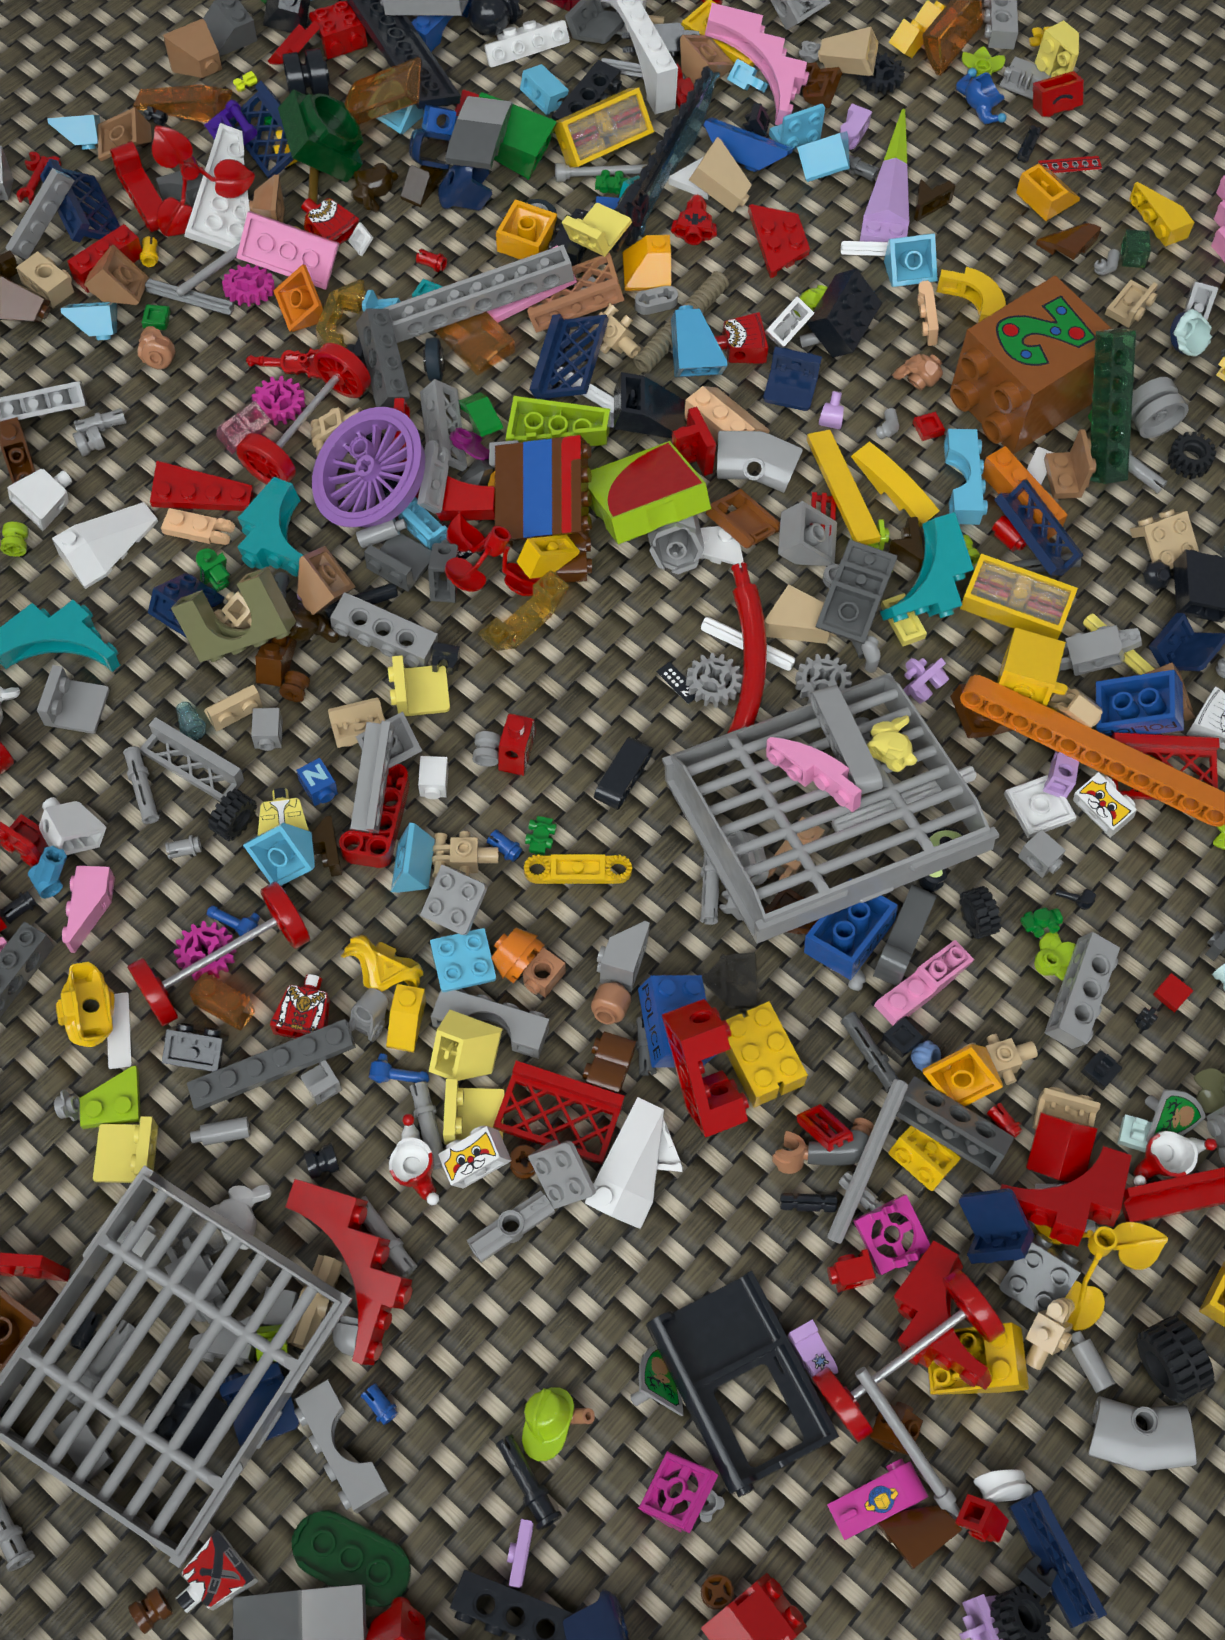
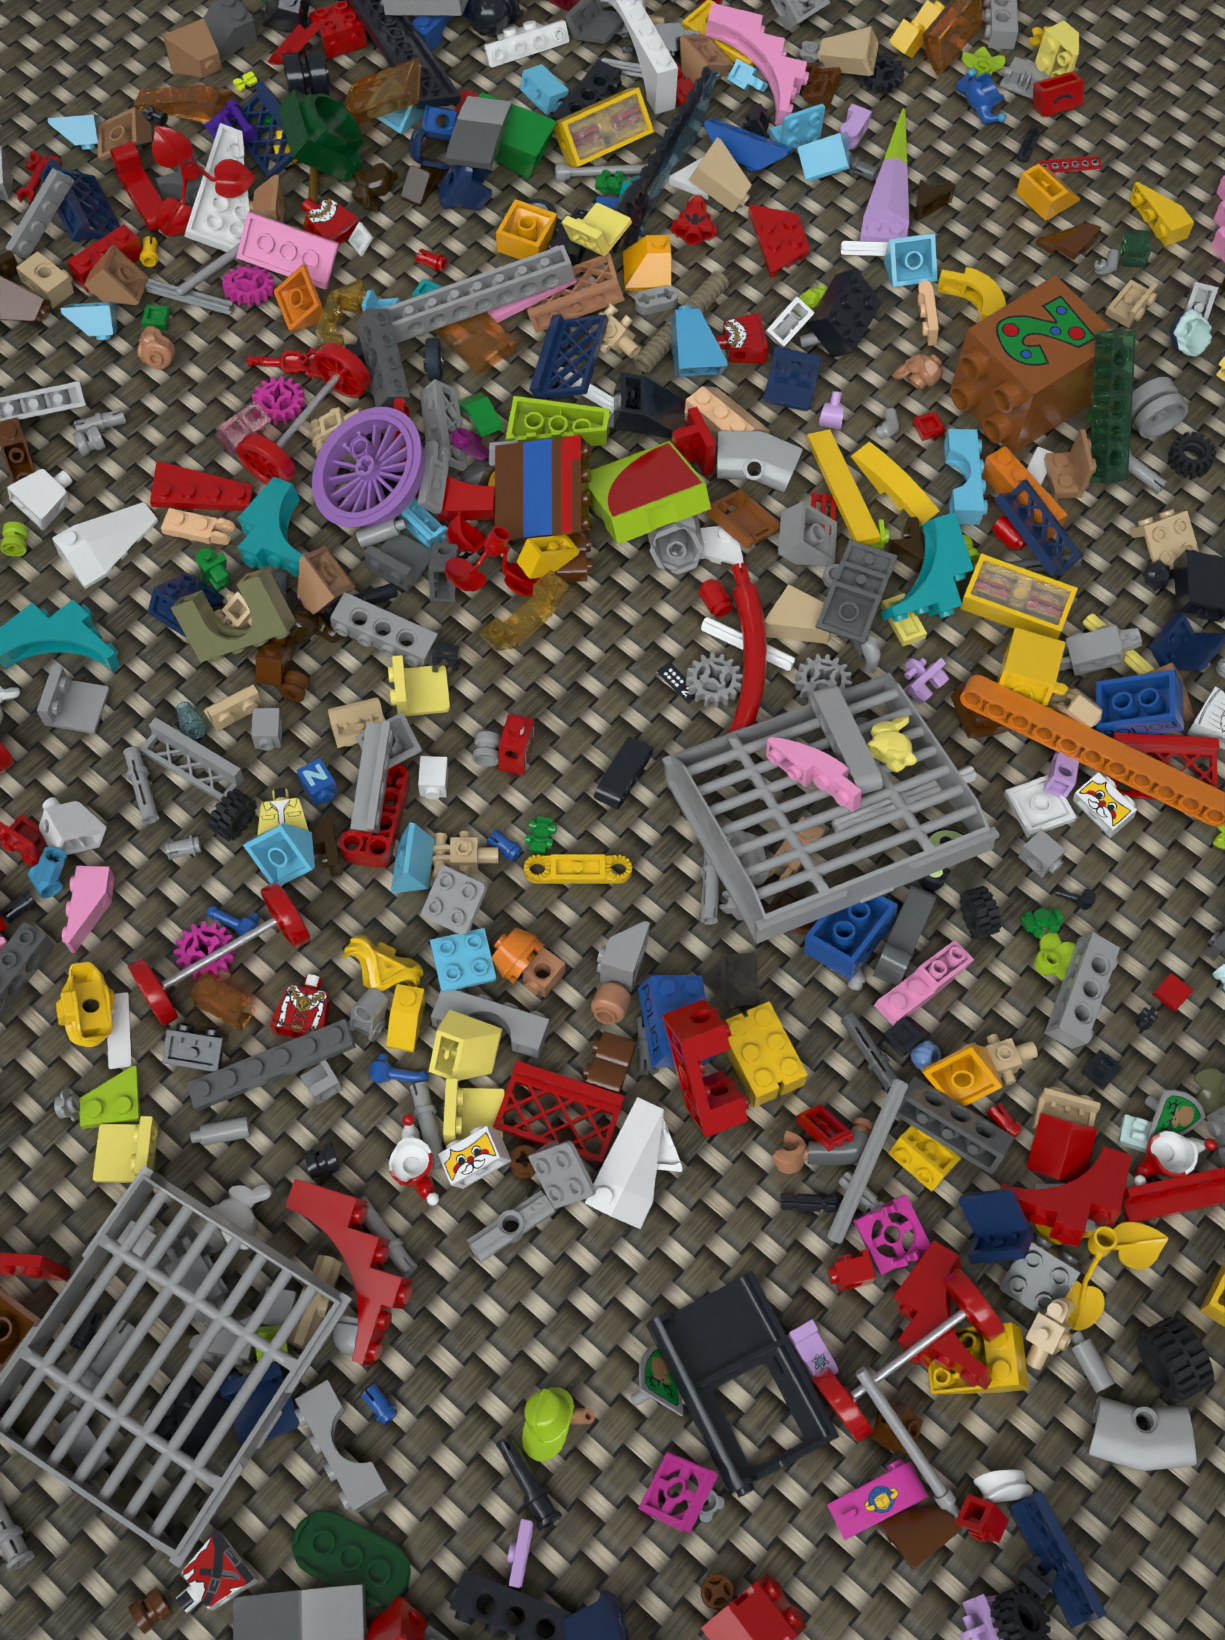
(715, 598): none -> red brick

